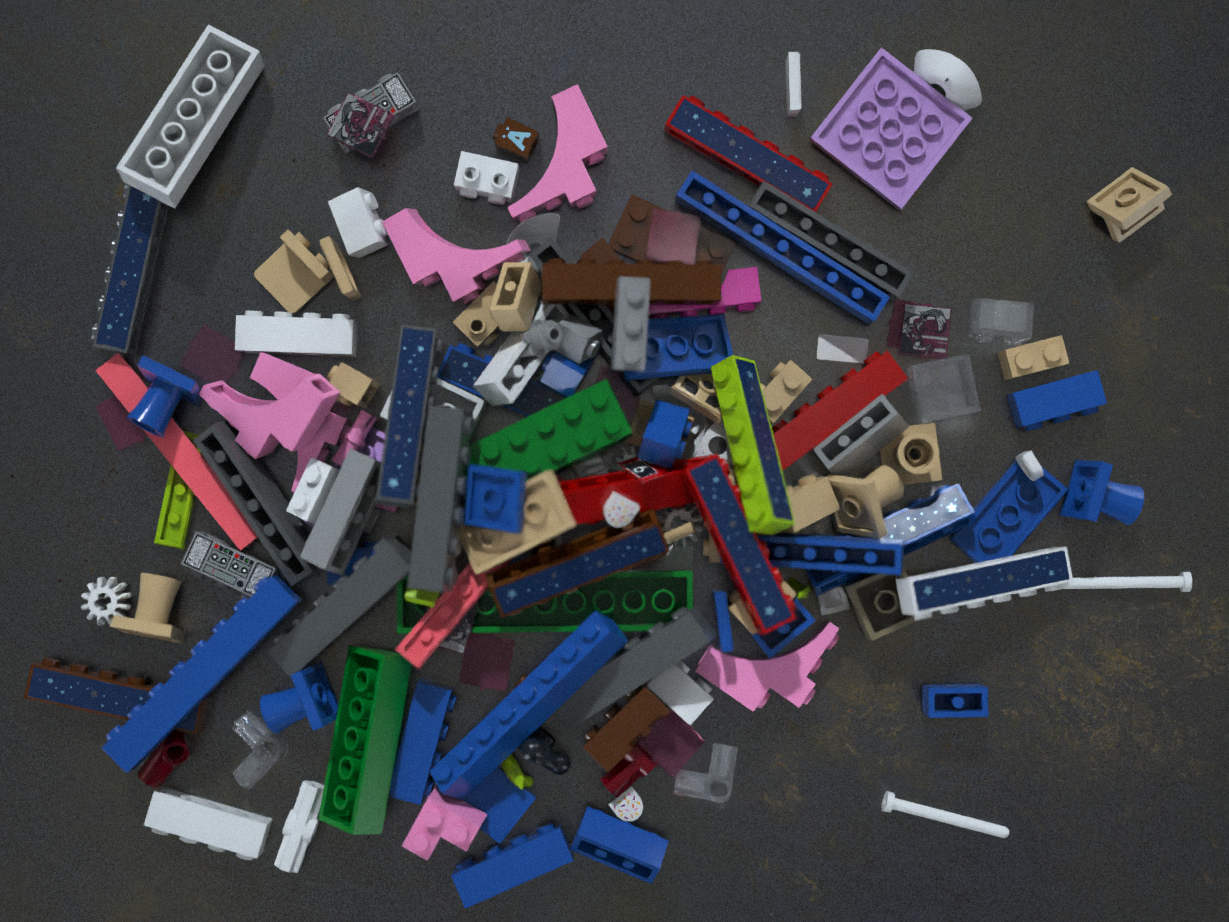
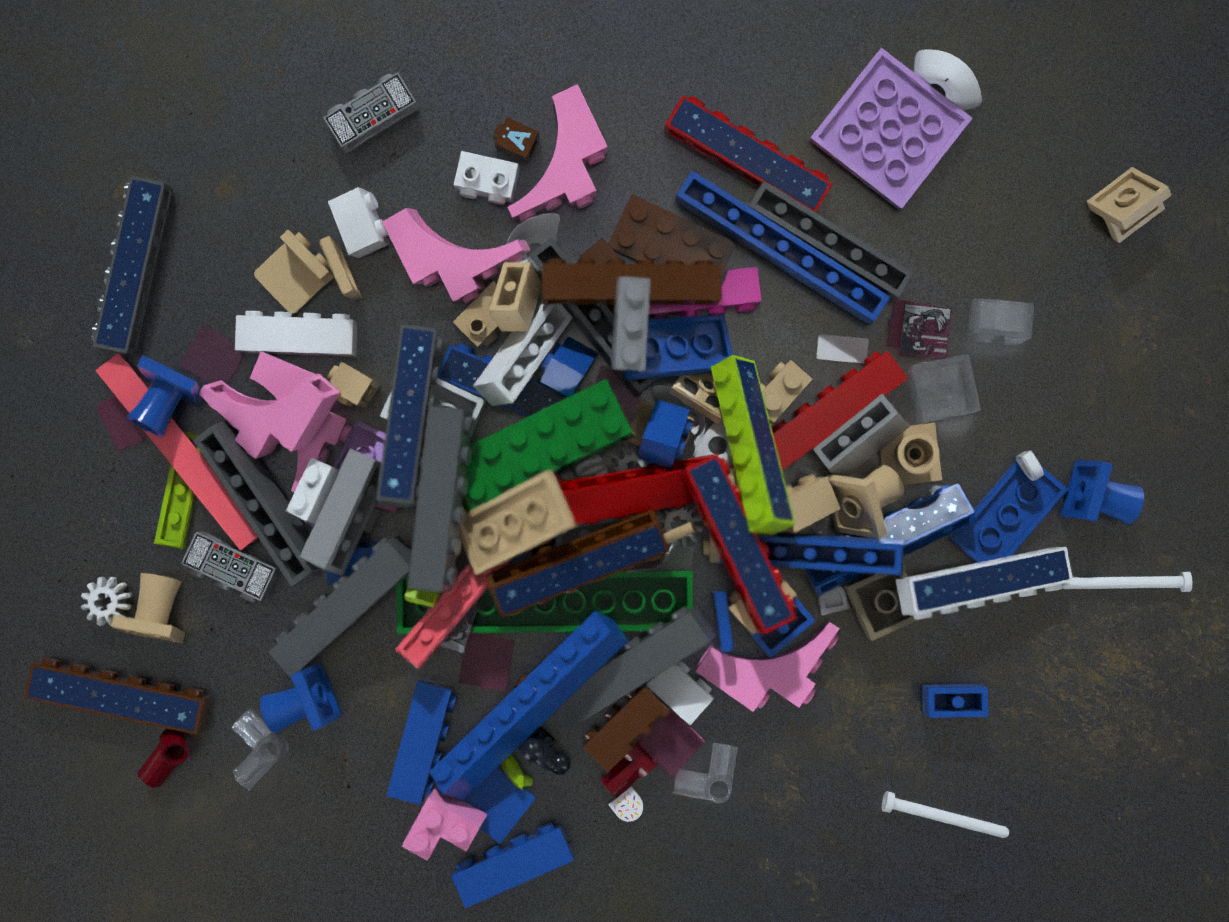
(191, 116): white brick -> none
(201, 673): blue brick -> none
(208, 823): white brick -> none
(300, 827): white piece -> none
(355, 437): bright pink pin -> none
(360, 125): piece -> none
(365, 740): green brick -> none
(495, 498): blue tile -> none
(543, 336): light grey brick -> none
(579, 339): light grey brick -> none
(619, 510): white tile -> none
(619, 845): blue brick -> none
(640, 469): sticker -> none
(673, 236): clear pink piece -> none
(793, 84): white tile -> none
(801, 589): lime bar -> none
(1033, 357): tan brick -> none
(1057, 400): blue brick -> none

